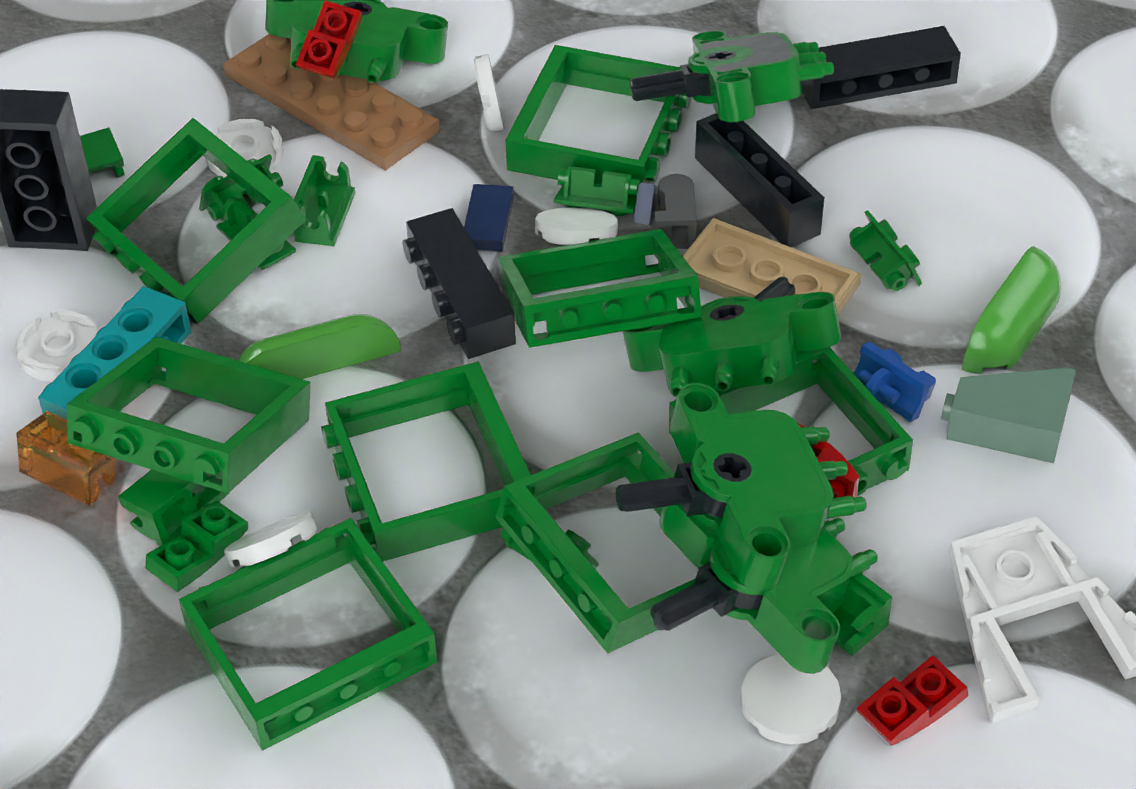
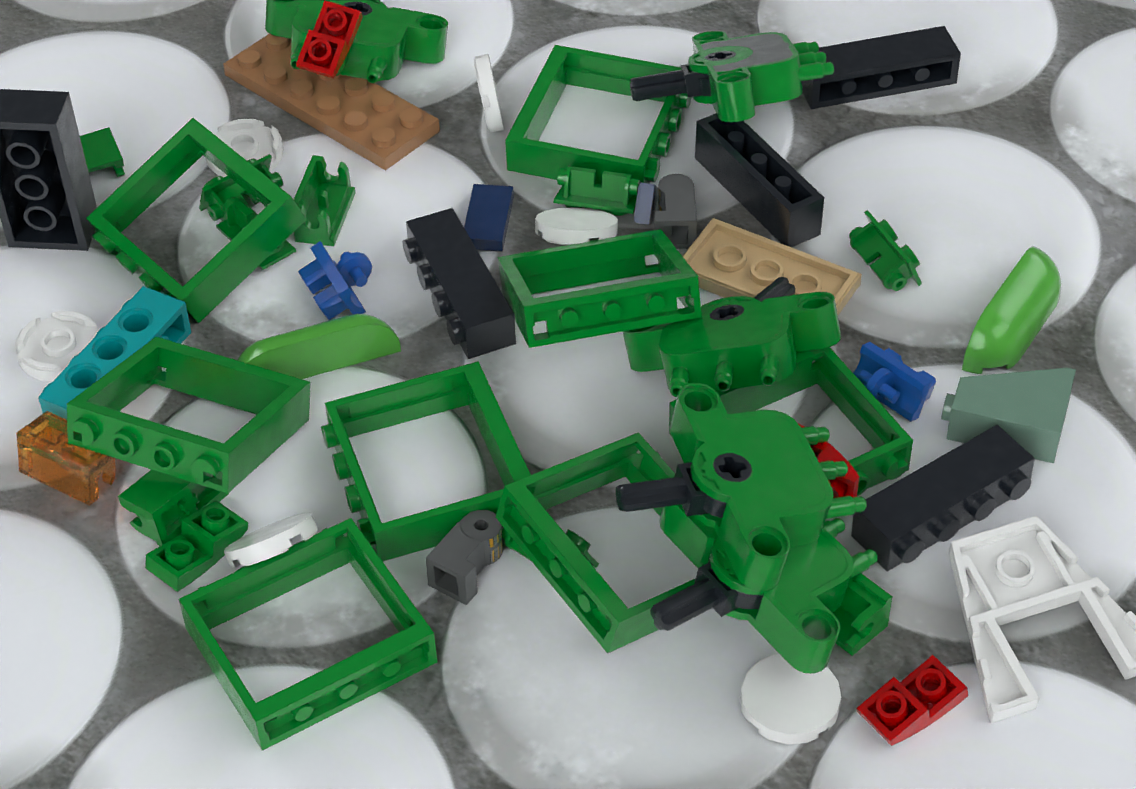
(350, 271): none -> blue hips
(463, 554): none -> dark grey leg
(943, 497): none -> black brick

